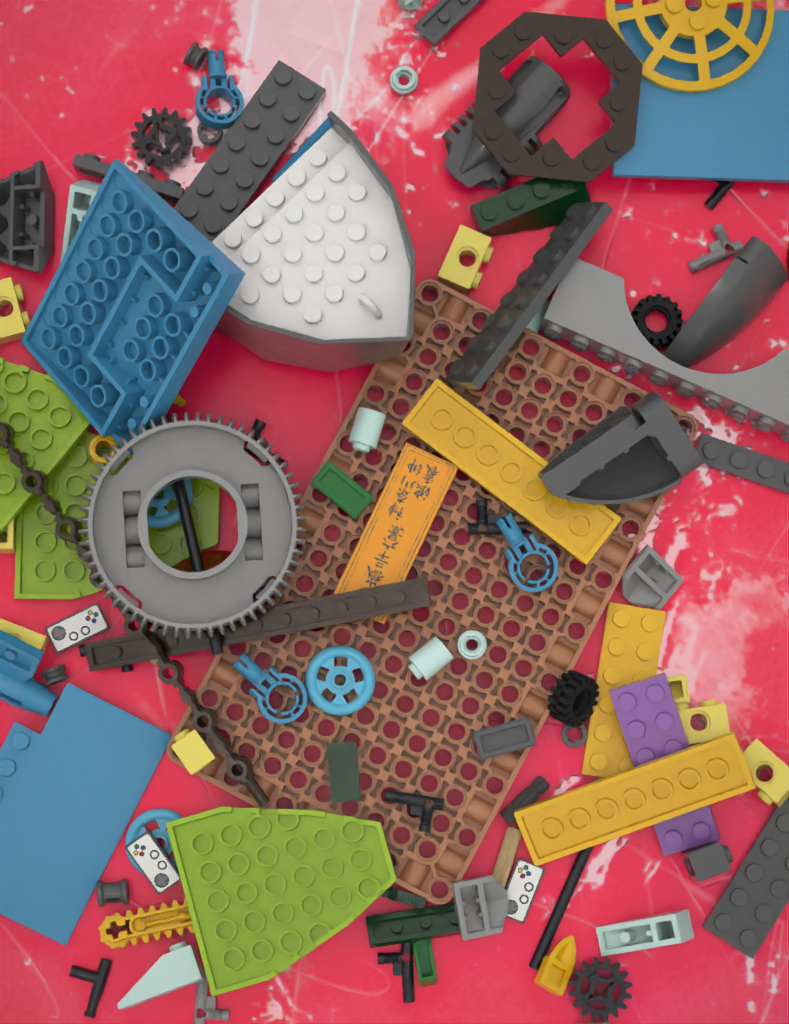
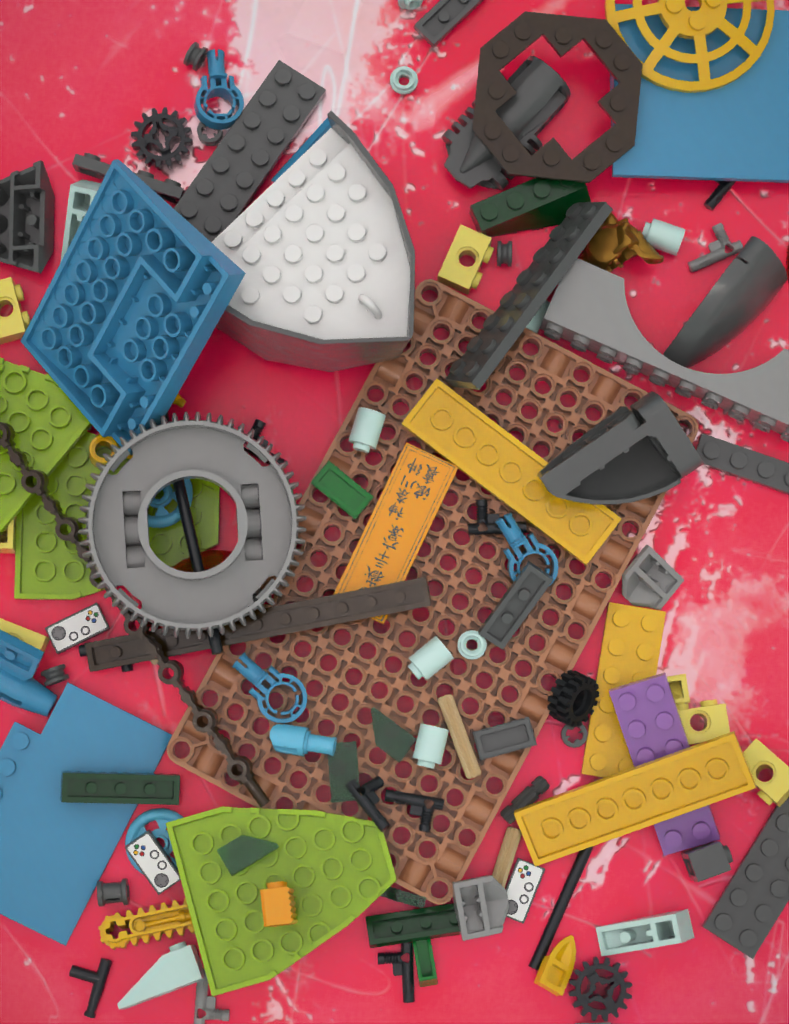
(120, 788): none -> dark green gear
(193, 751): light yellow brick -> none
(244, 852): none -> clear green tile
(278, 904): none -> light orange brick
(300, 741): none -> medium azure arm
(363, 688): medium azure plate -> none
(369, 799): none -> black hose
(390, 736): none -> clear green tile
(430, 745): none -> light aqua brick
(459, 736): none -> tan axle
(504, 253): none -> dark grey bush
(515, 605): none -> dark grey plate
(617, 243): none -> pearl gold head
(663, 236): none -> light aqua brick
(671, 313): black tyre -> none

